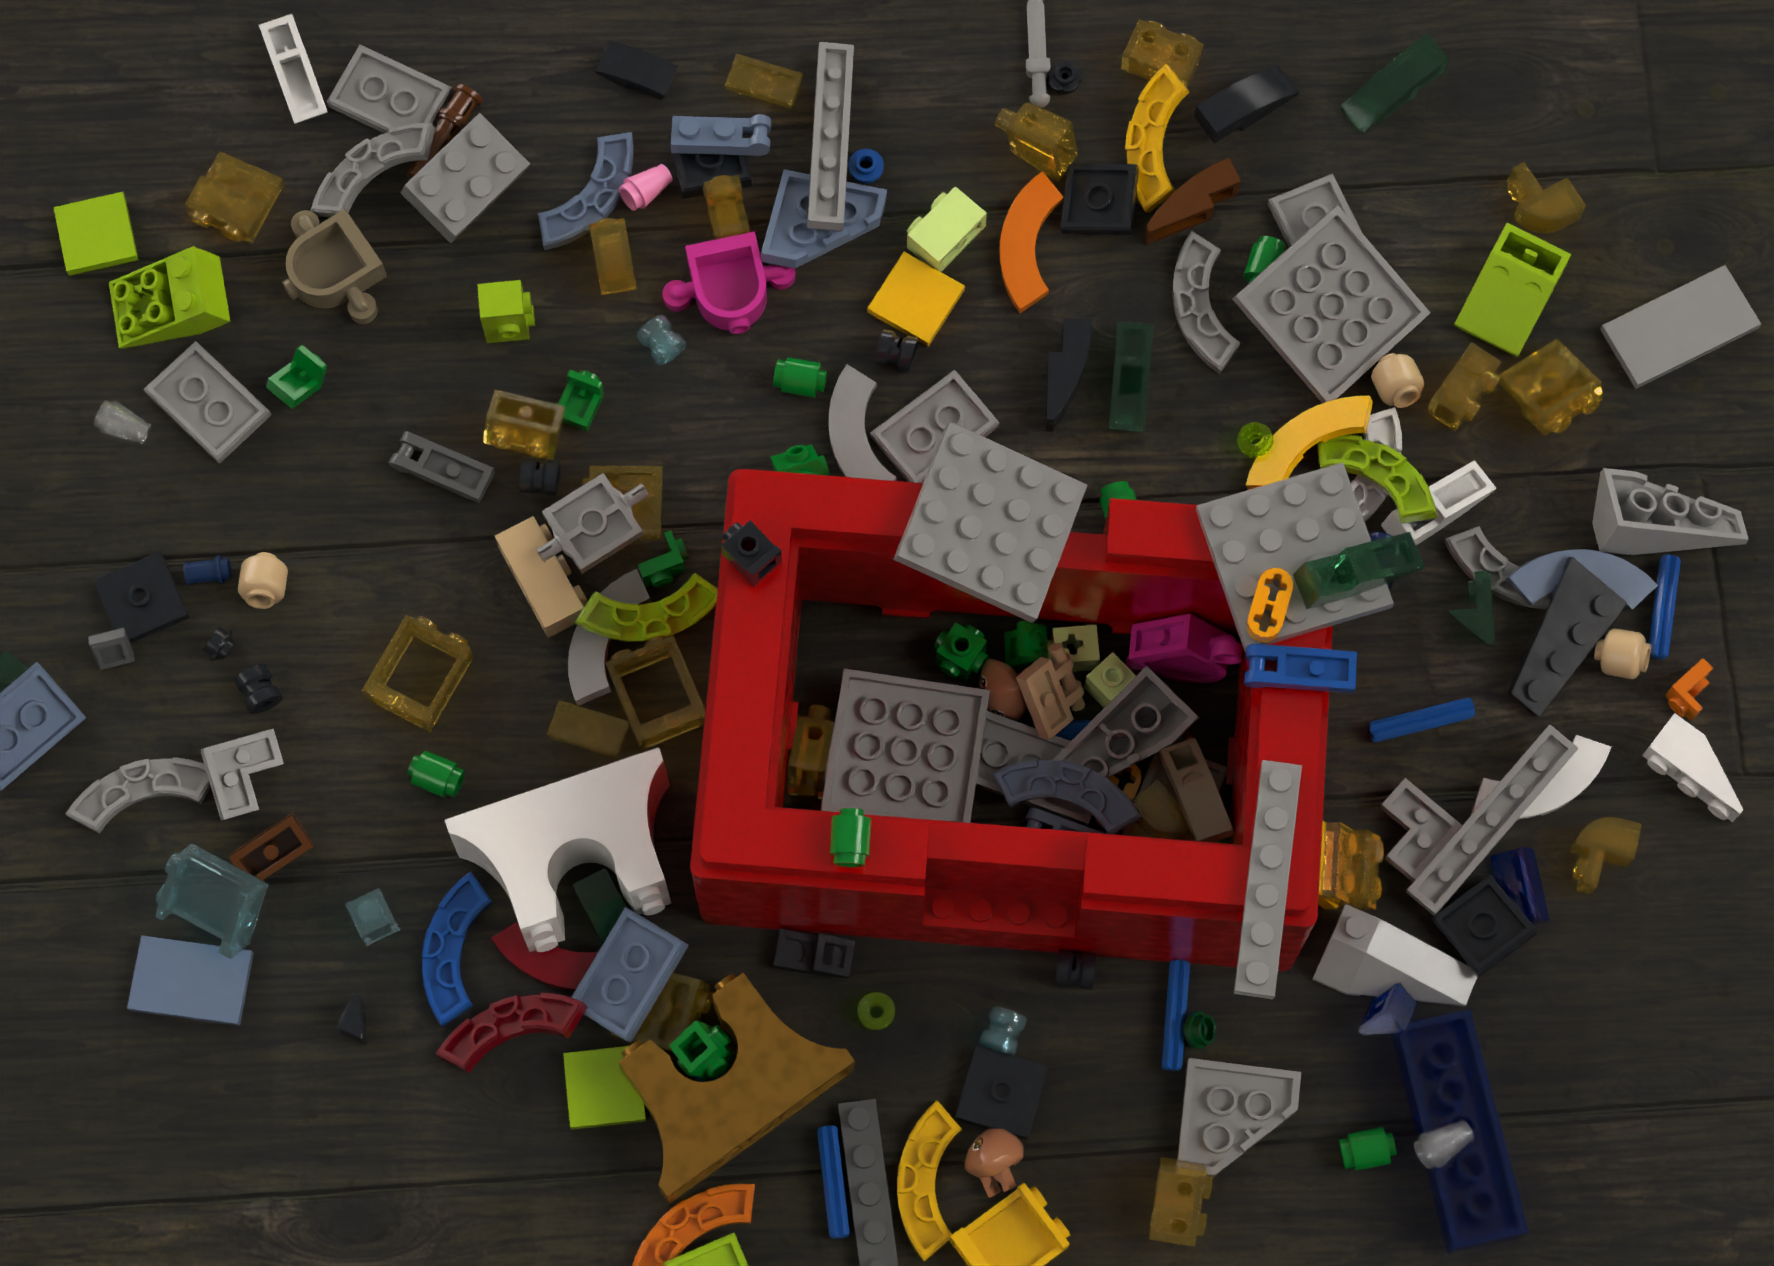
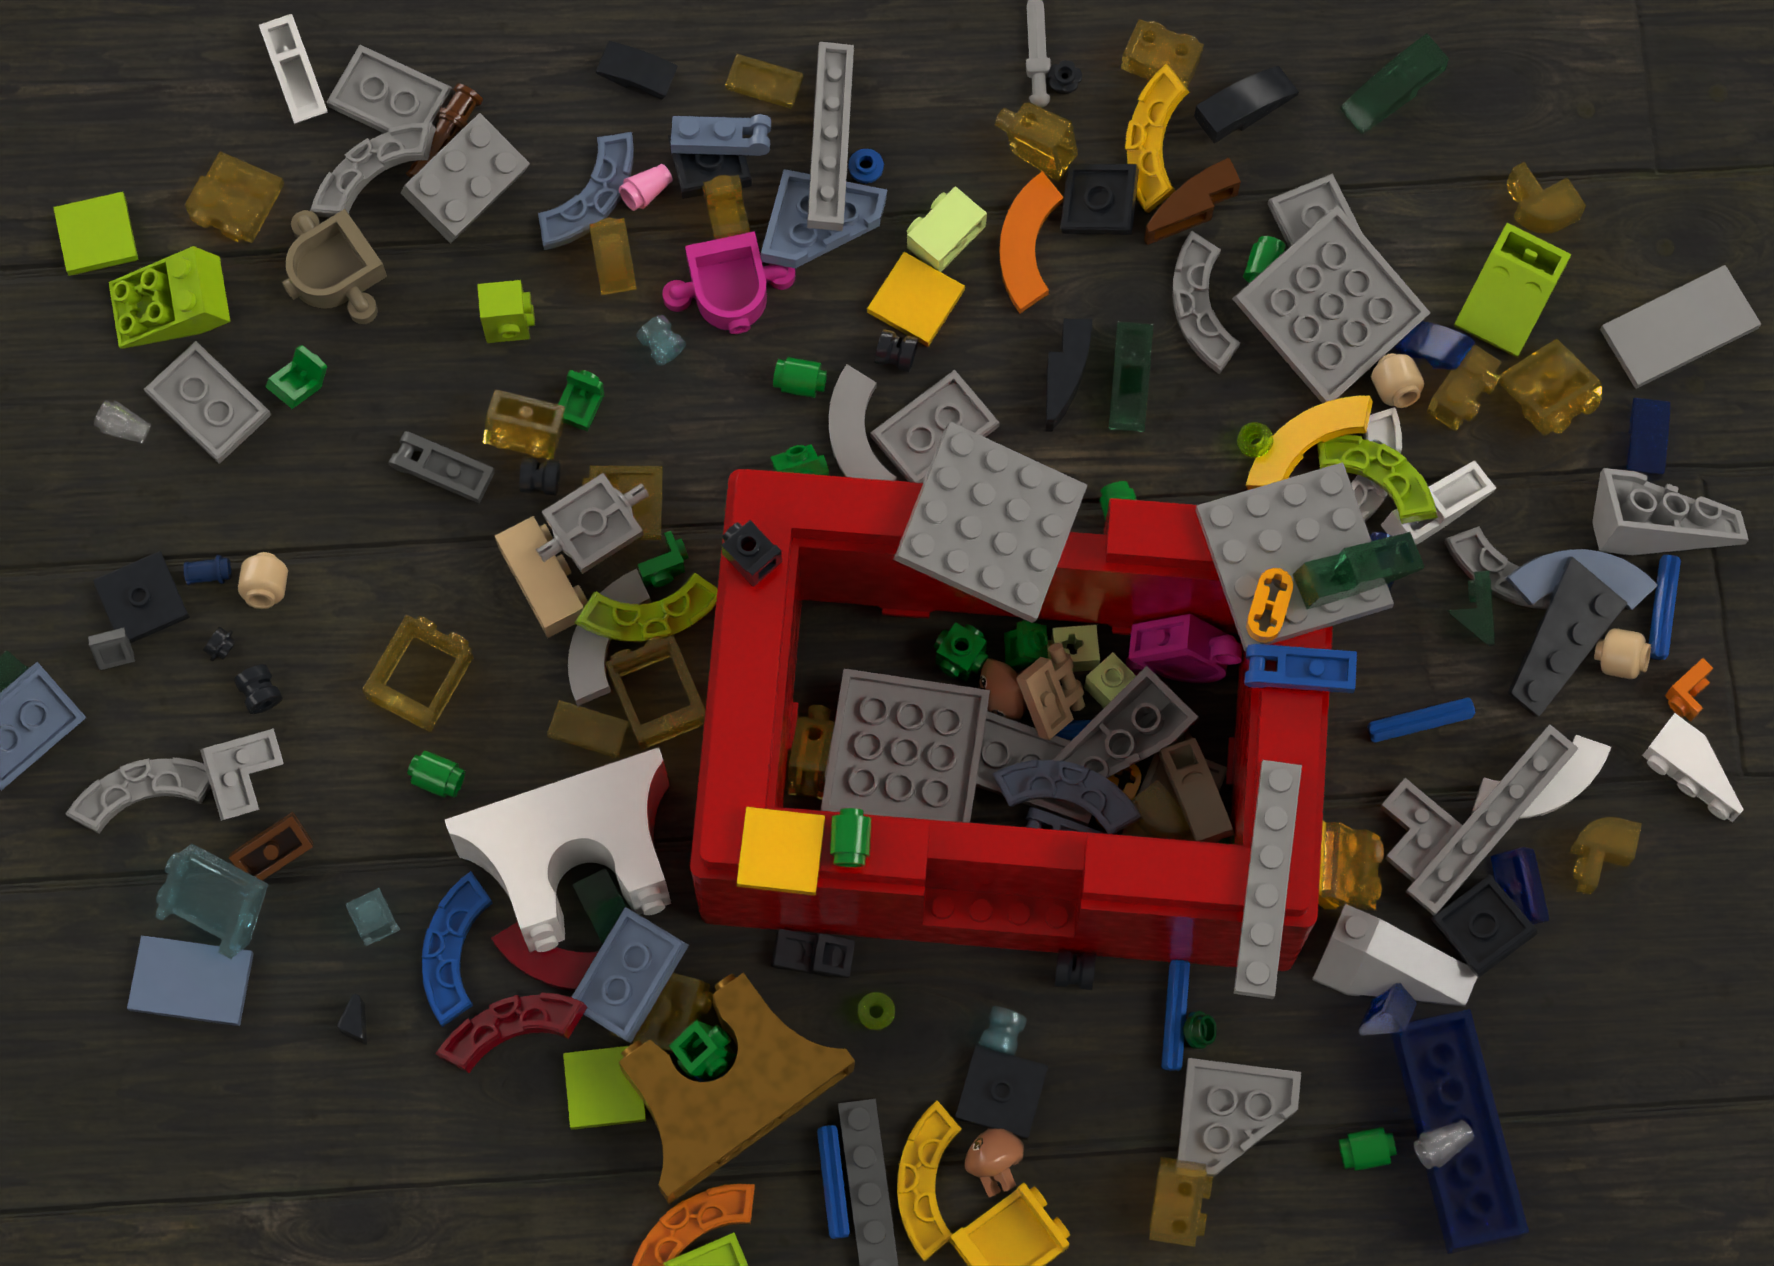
(781, 851): none -> yellow tile
(1437, 344): none -> clear blue slope
(1648, 435): none -> clear blue slope

